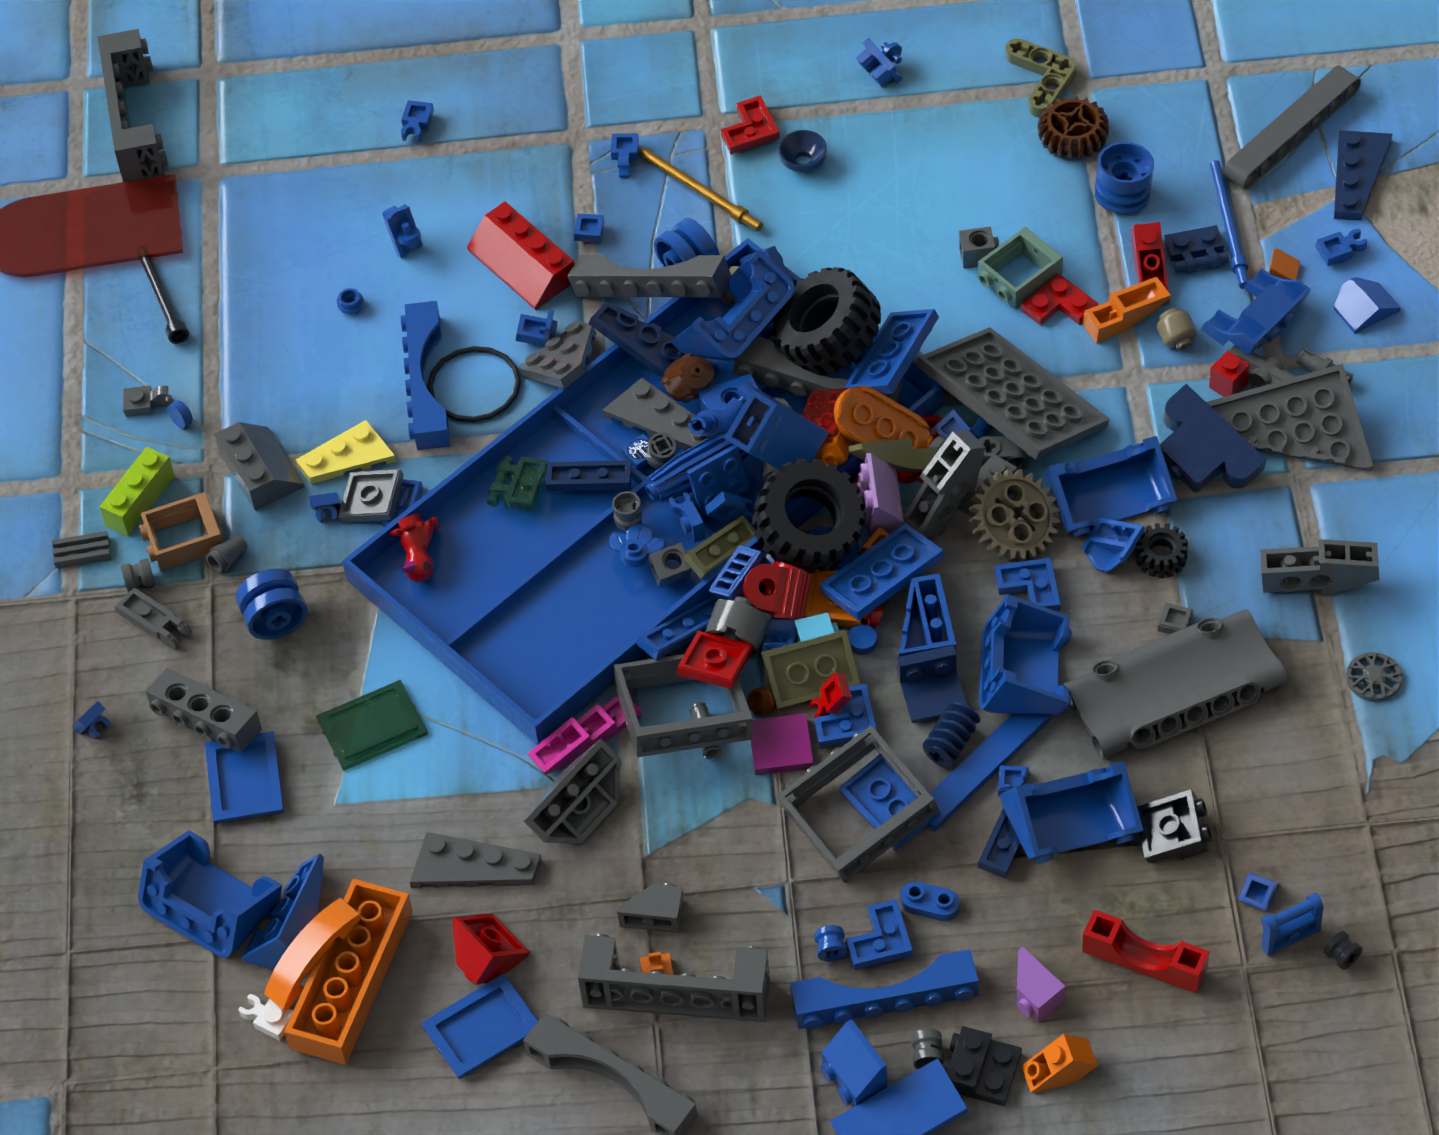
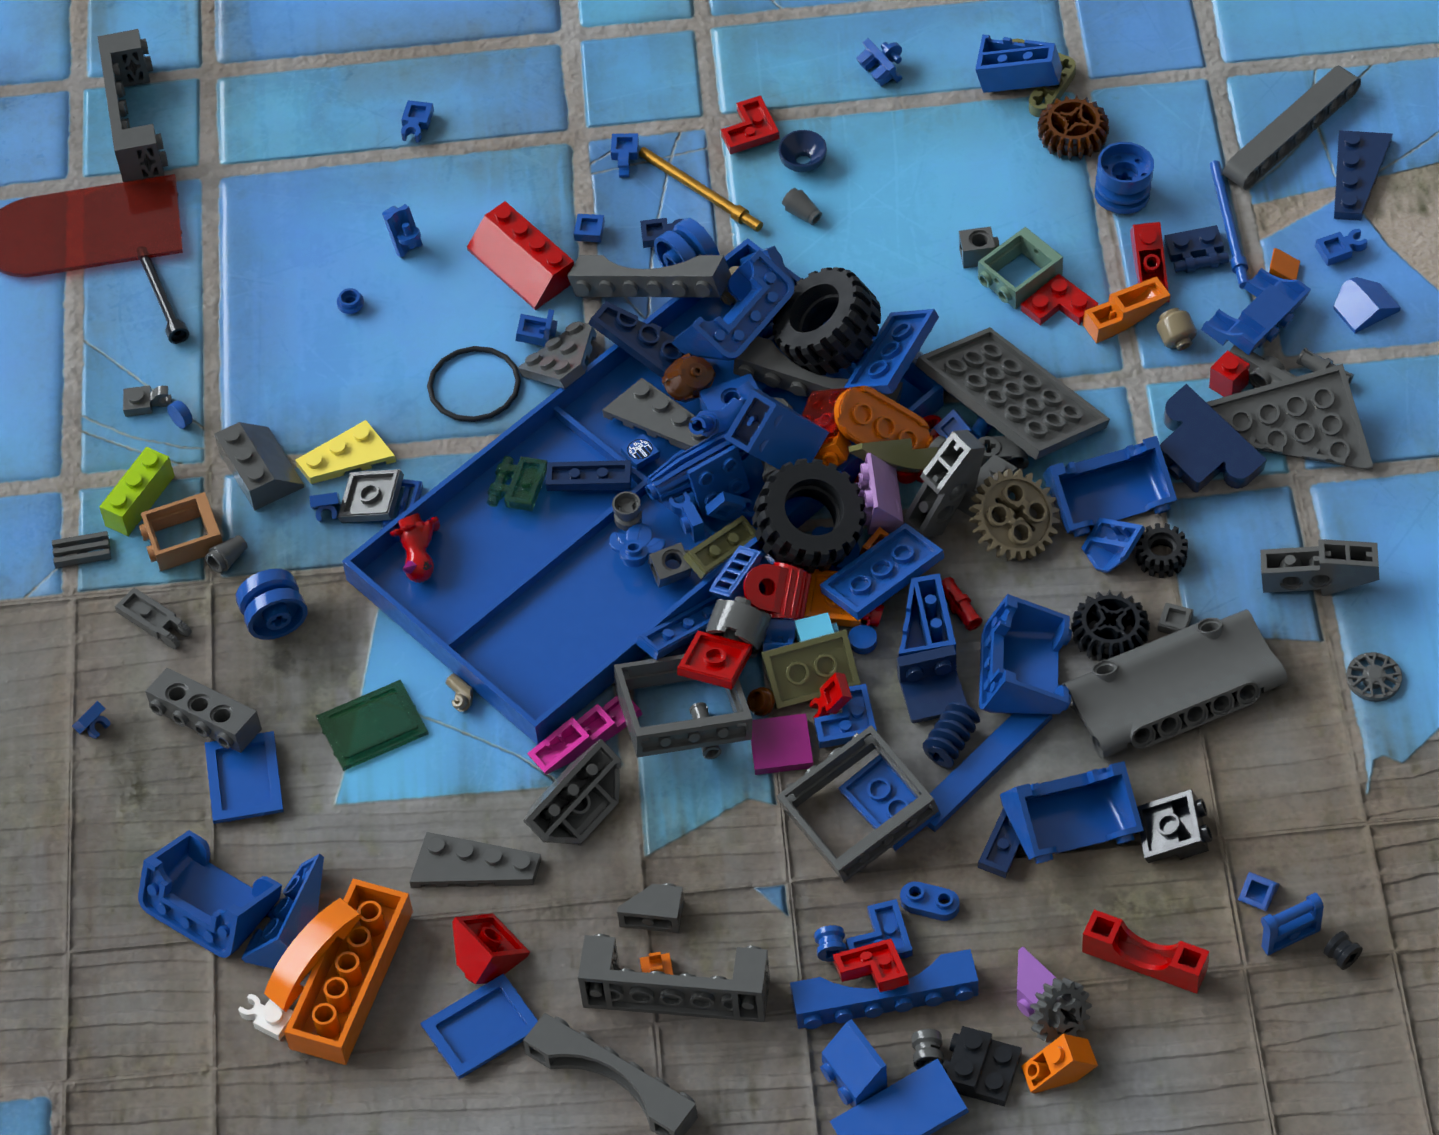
(131, 573): dark grey wheel -> none
(429, 417): blue arch -> none
(462, 691): none -> dark tan arm
(653, 228): none -> dark blue plate
(660, 456): dark grey wheel -> none
(801, 206): none -> dark grey cone
(876, 959): none -> red plate
(960, 604): none -> red pin
(1011, 777): blue tile -> none
(1017, 65): none -> blue wedge
(1030, 576): blue plate -> none
(1060, 1010): none -> dark grey gear
(1112, 618): none -> black gear

